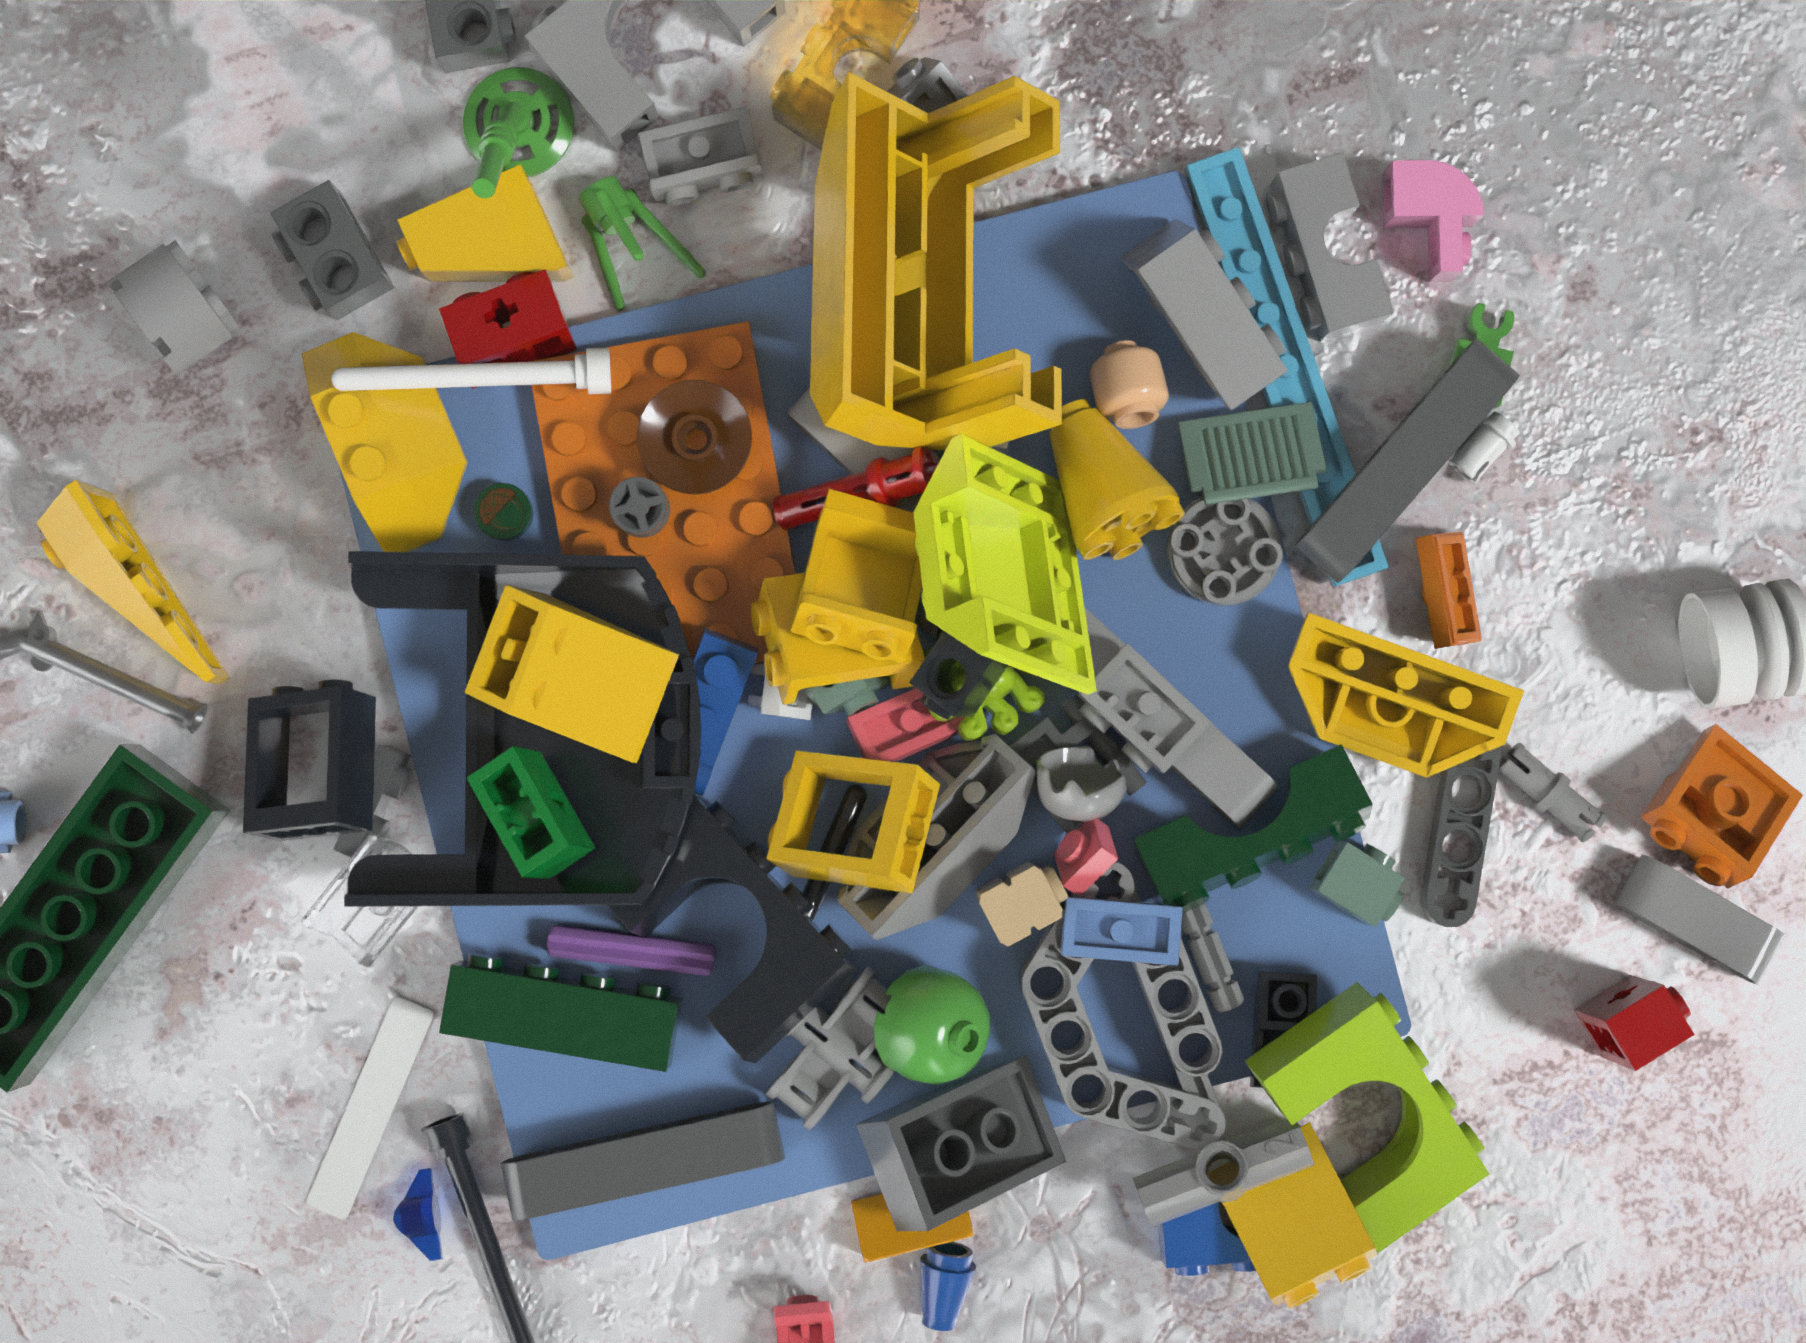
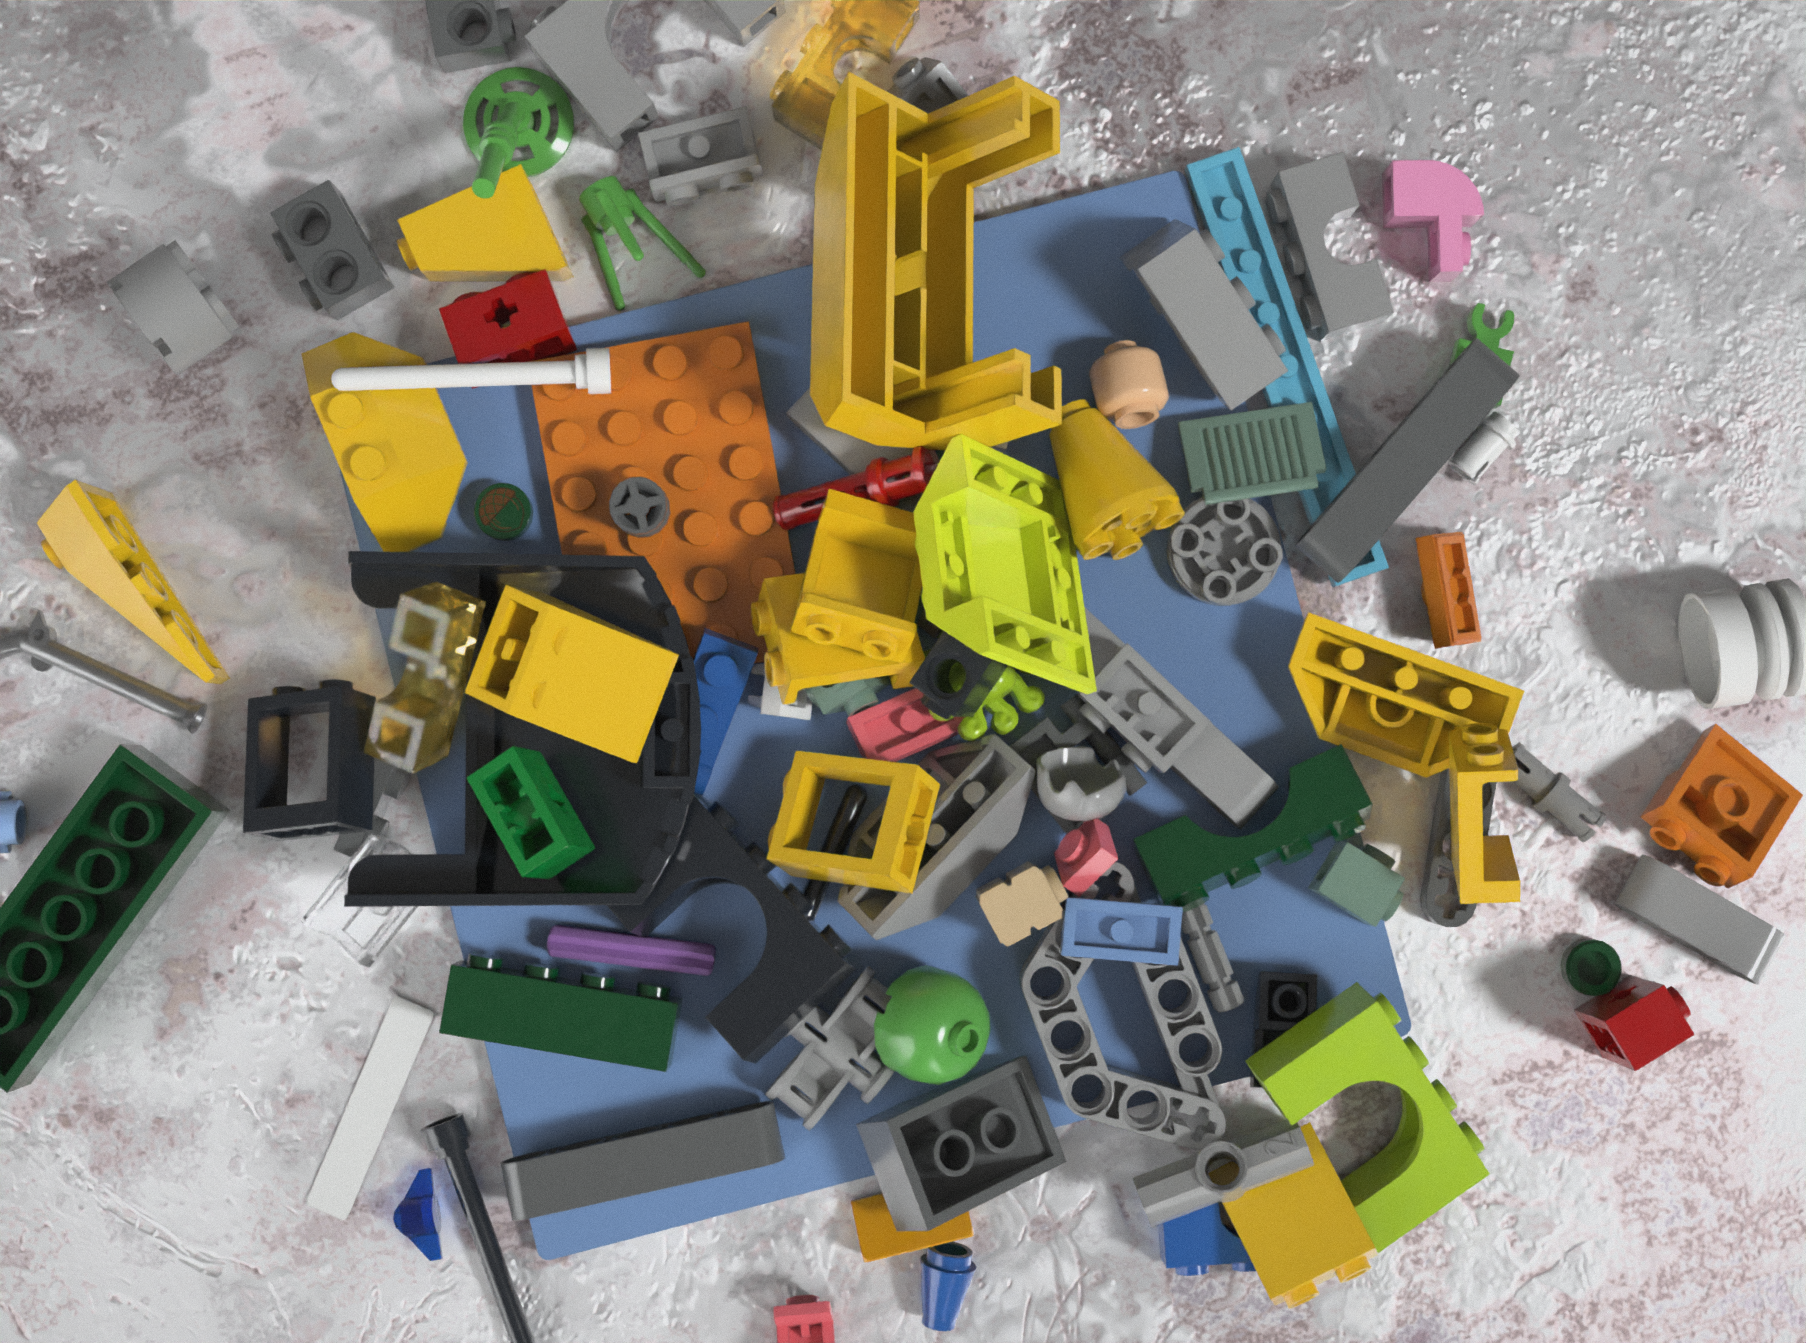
(419, 717): none -> clear yellow arch
(687, 408): reddish brown dish -> none
(1481, 864): none -> yellow panel
(1591, 967): none -> dark green tile

